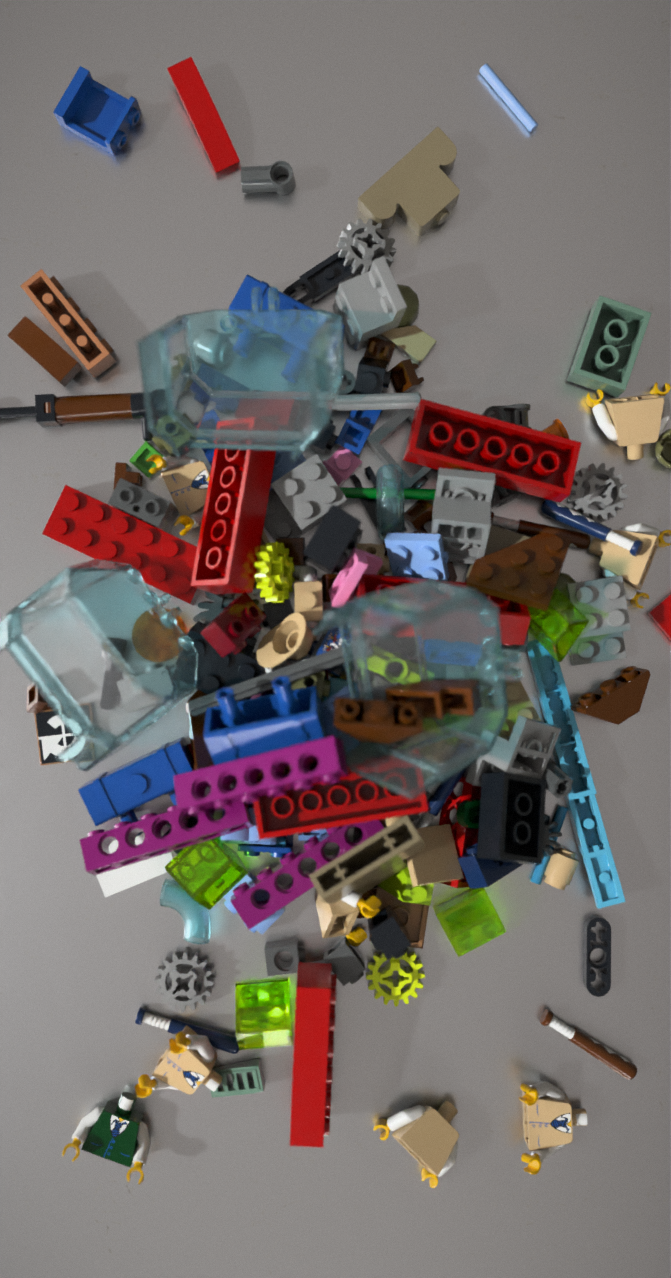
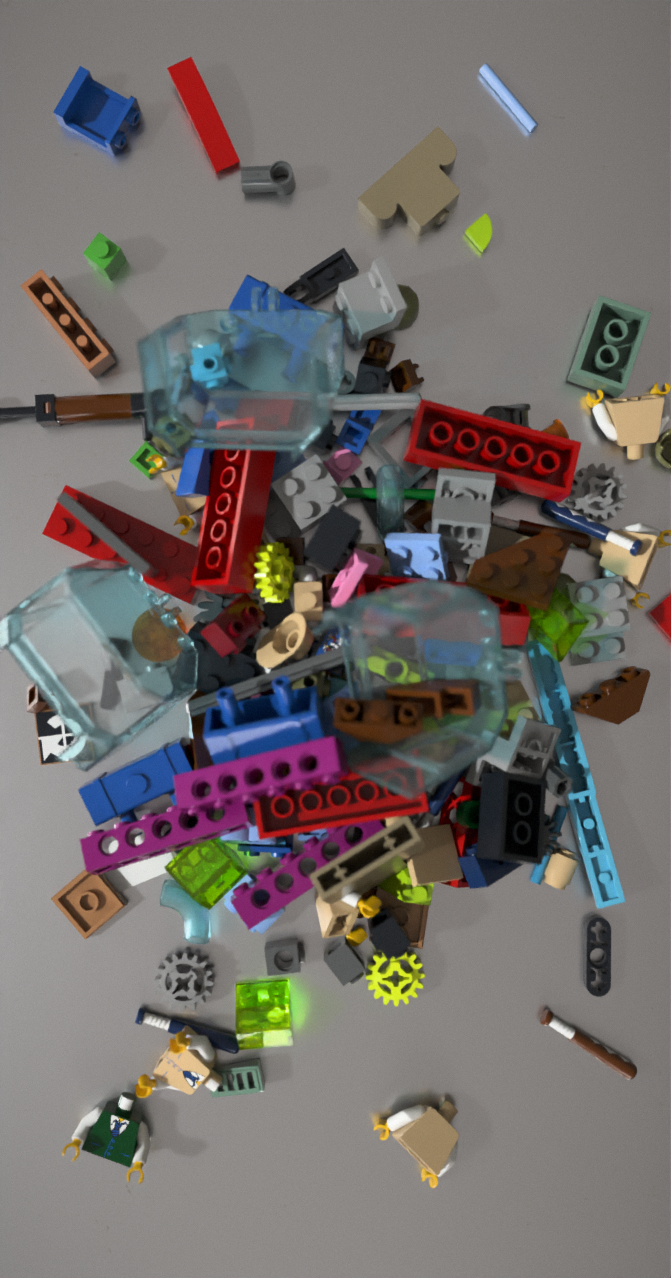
(45, 351): reddish brown slope -> none
(89, 902): none -> medium nougat tile
(104, 256): none -> bright green brick
(107, 535): none -> dark grey tile
(123, 471): reddish brown tile -> none
(144, 505): dark grey window -> none
(194, 474): none -> blue slope
(210, 367): none -> medium azure brick
(313, 1054): red brick -> none
(363, 244): light grey gear -> none
(411, 341): tan tile -> none
(469, 920): clear neon green slope -> none
(480, 232): none -> lime tile
(547, 1122): torso -> none

